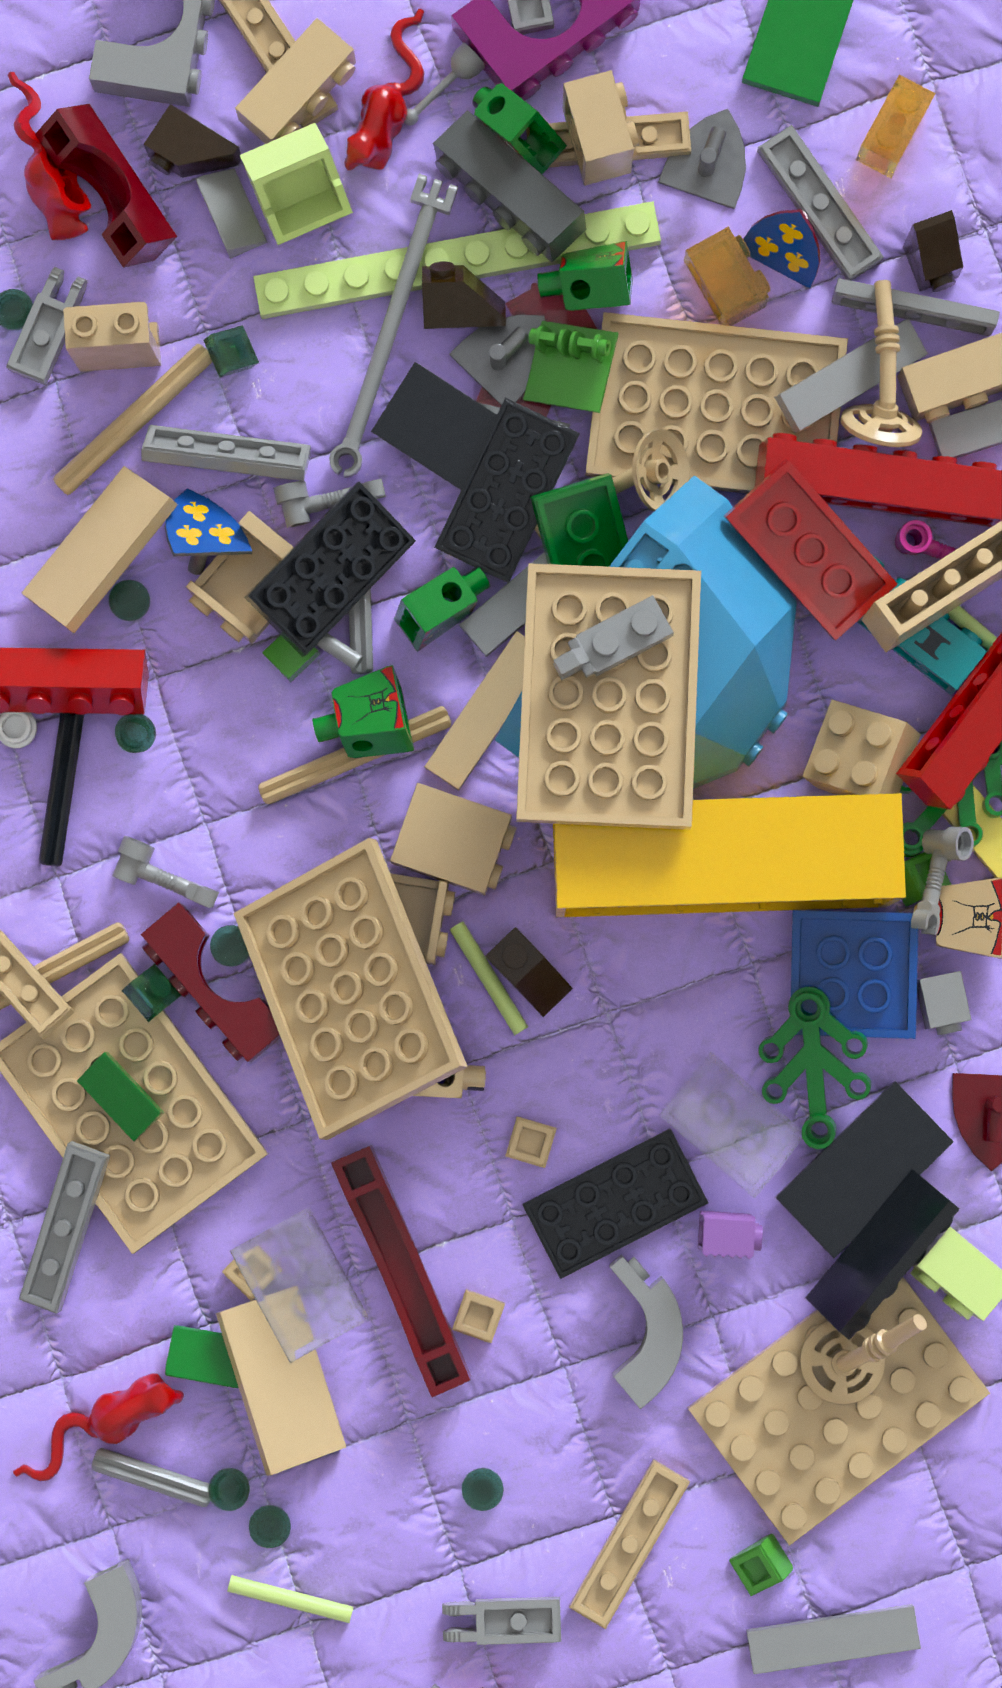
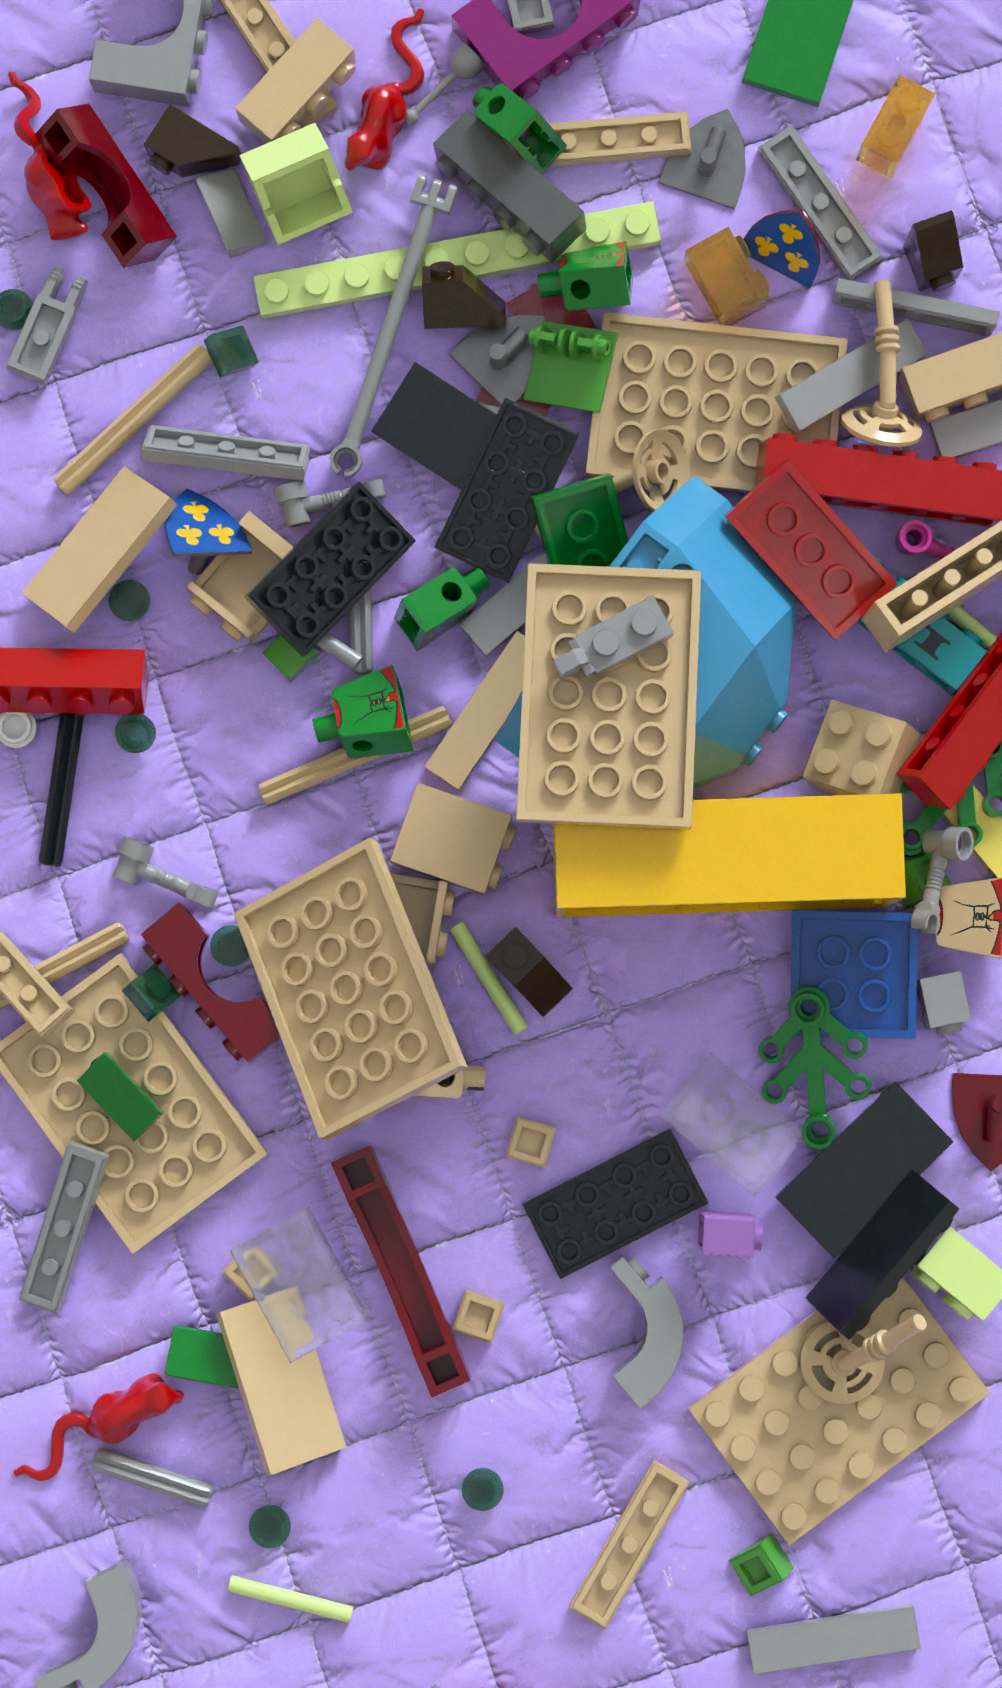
(111, 336): tan panel -> none
(228, 1489): clear green plate -> none
(507, 1620): light grey hinge -> none
(599, 127): tan brick -> none

